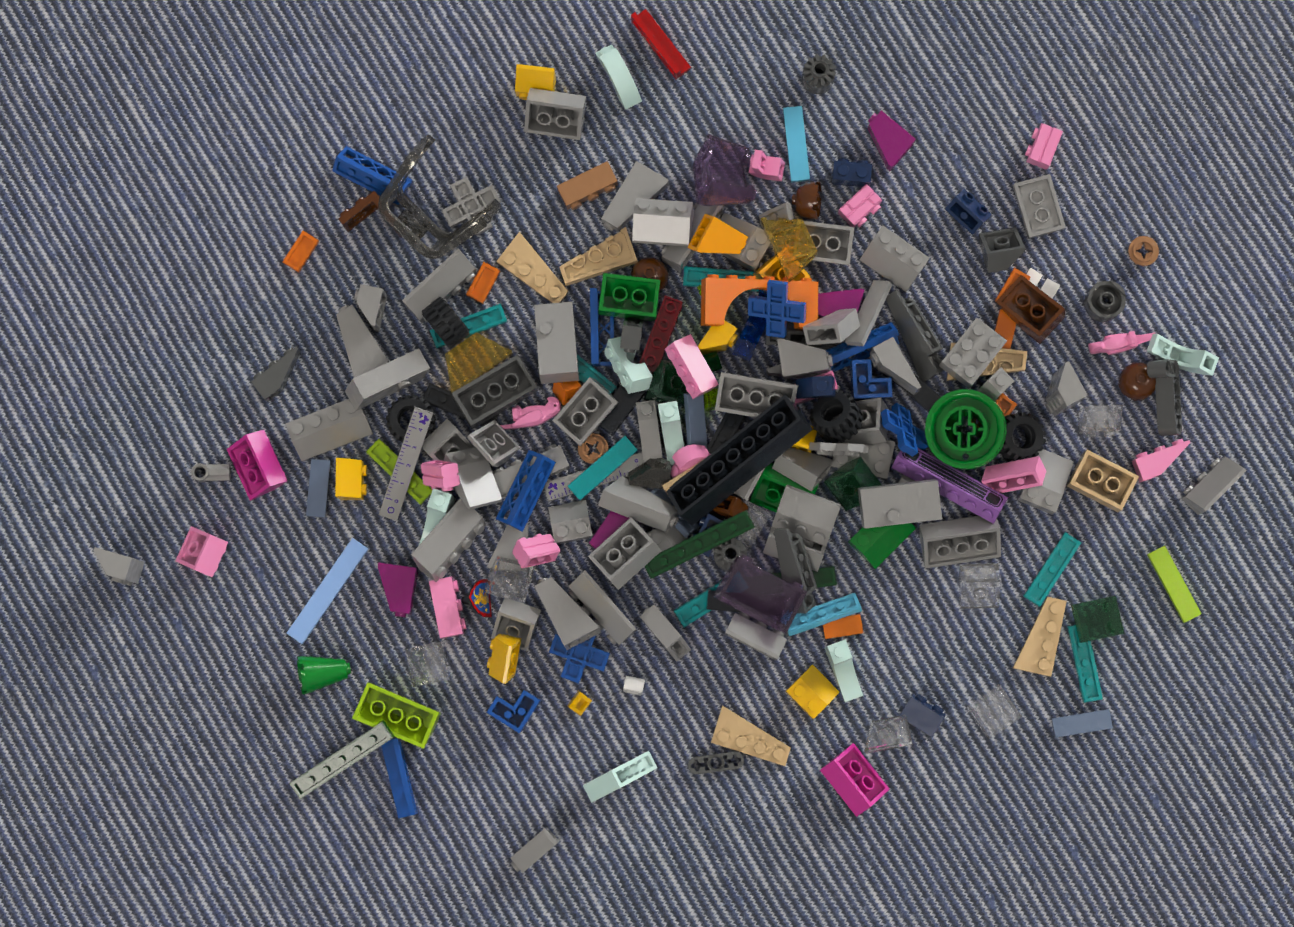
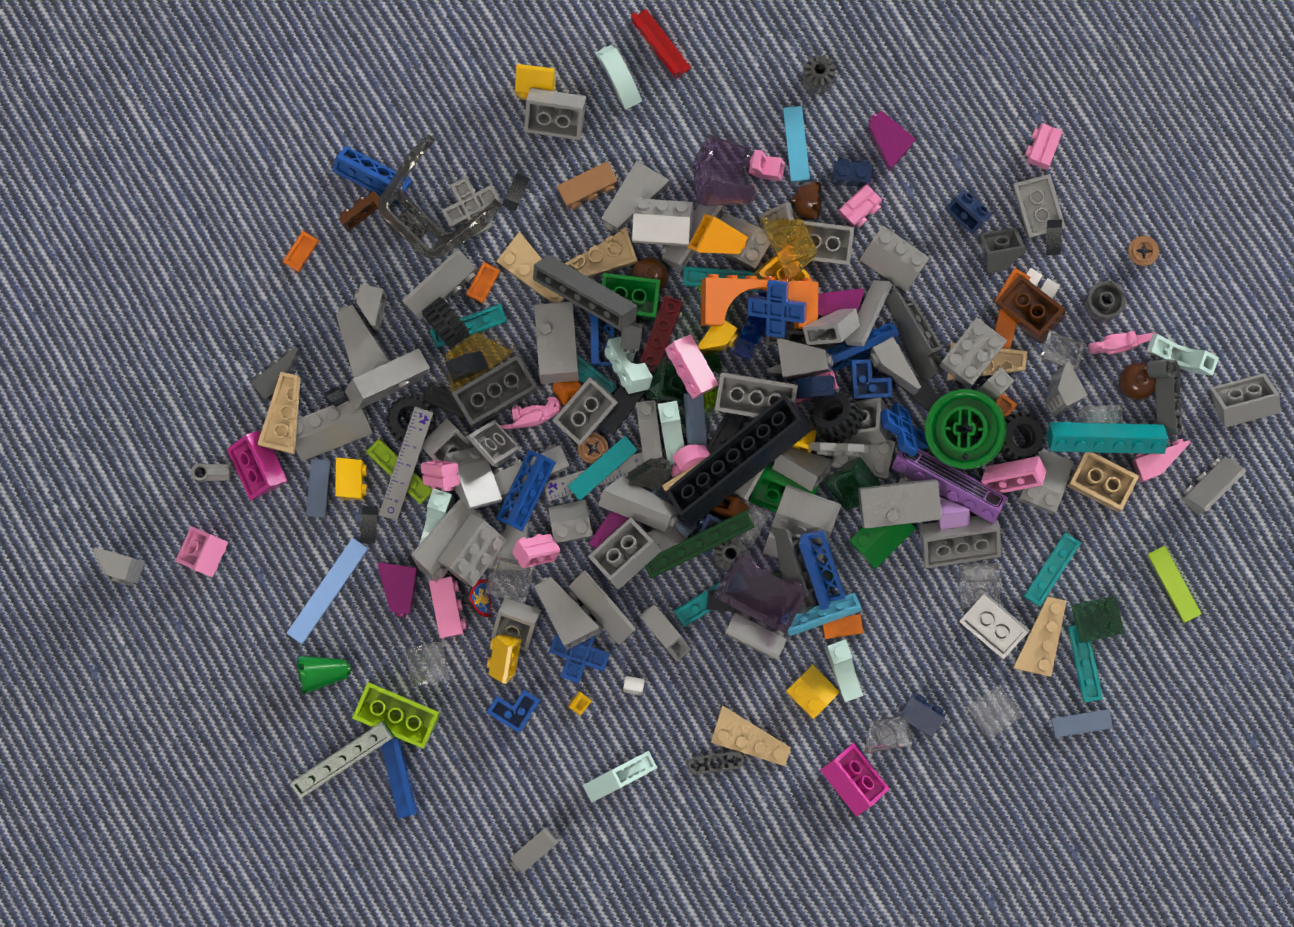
(281, 420): none -> tan wing
(336, 396): none -> black sticker
(368, 524): none -> black sticker
(466, 366): none -> black slope
(472, 550): none -> light grey brick
(516, 192): none -> black sticker
(585, 292): none -> dark grey brick
(815, 571): none -> blue fence
(953, 515): none -> lavender slope
(994, 625): none -> plate
(1054, 234): none -> black sticker
(1060, 349): none -> clear slope
(1107, 437): none -> teal brick
(1245, 400): none -> light grey slope

